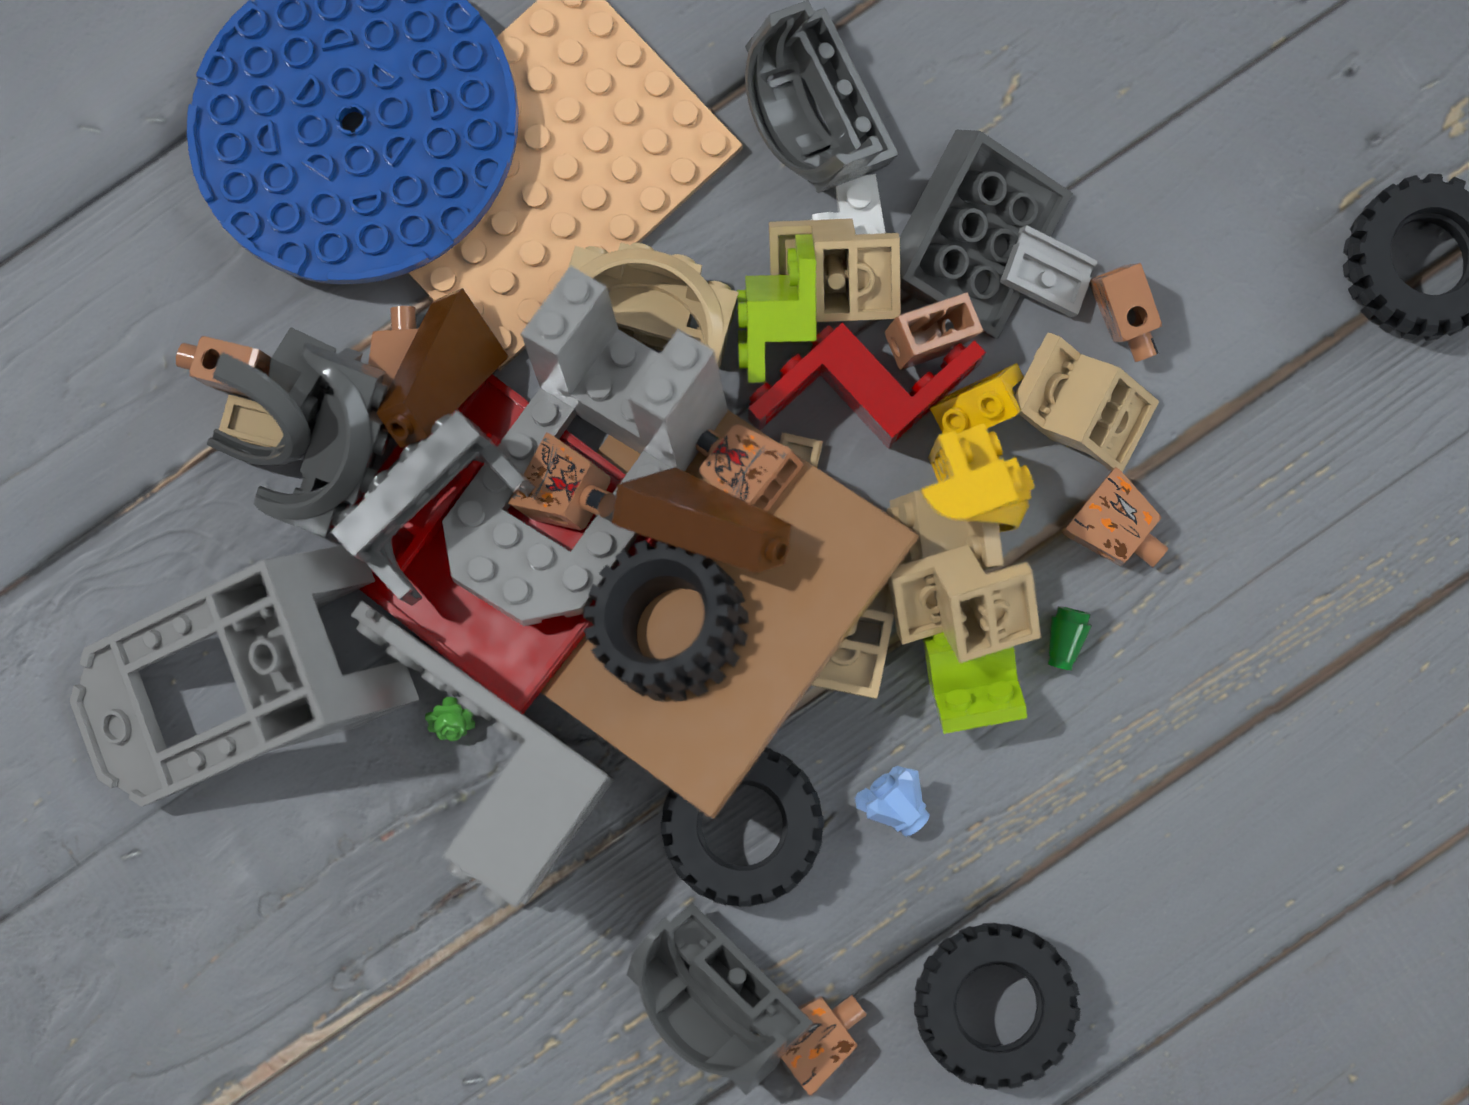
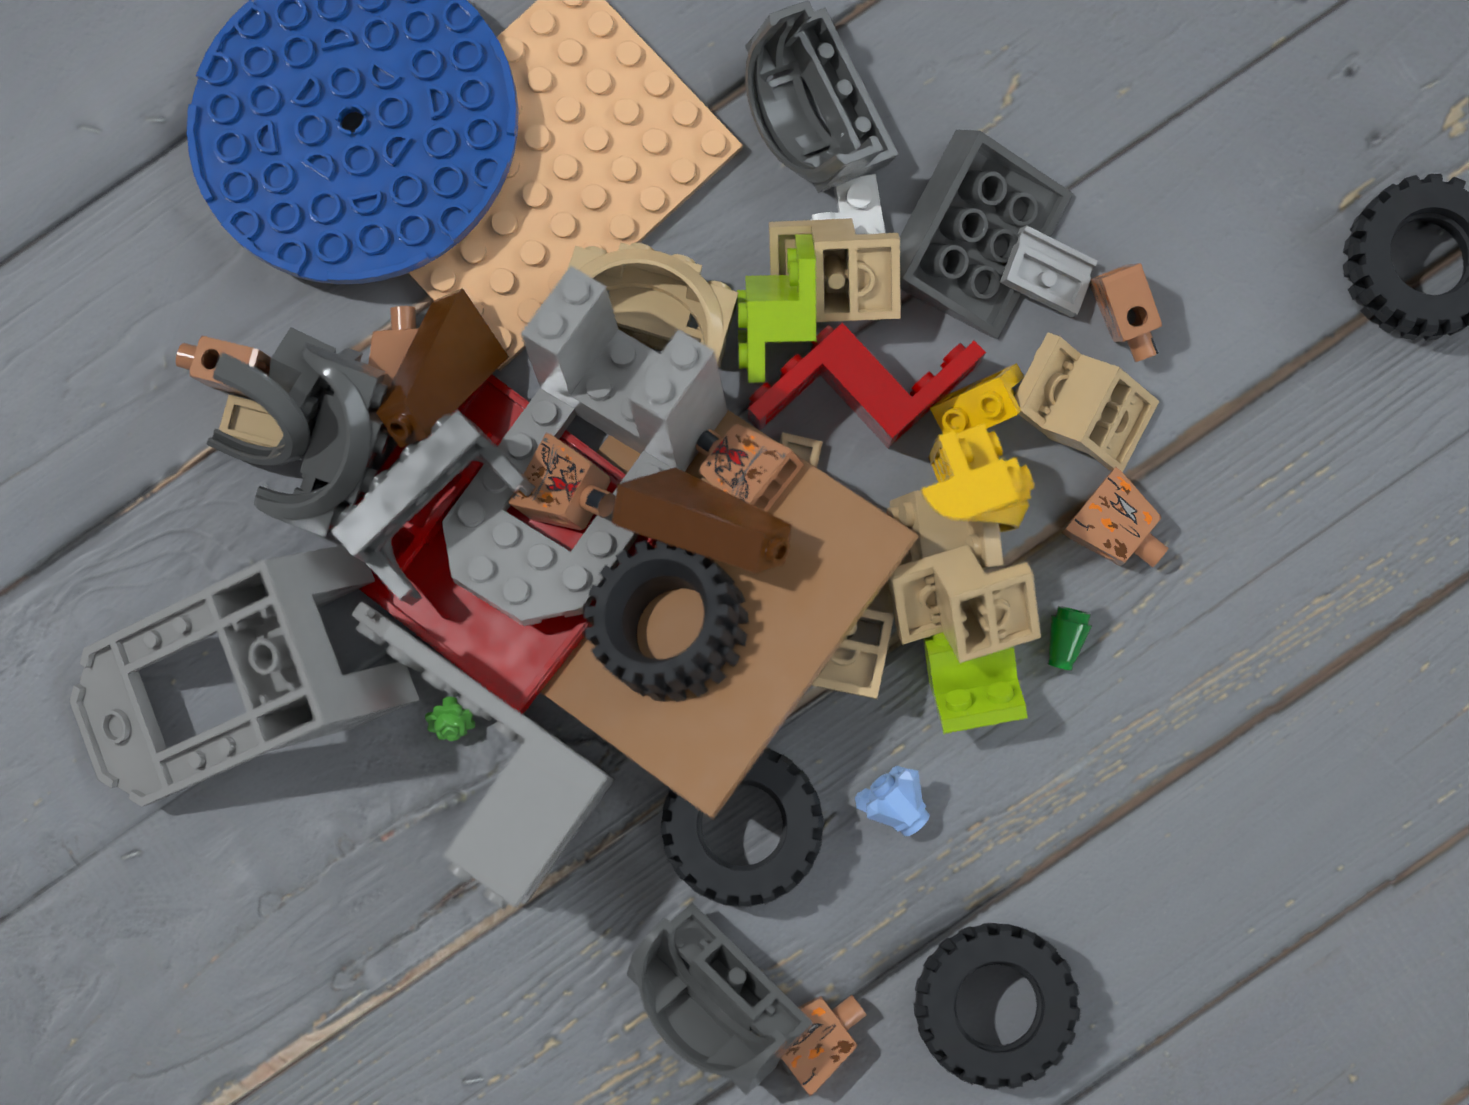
(923, 335): nougat torso -> none

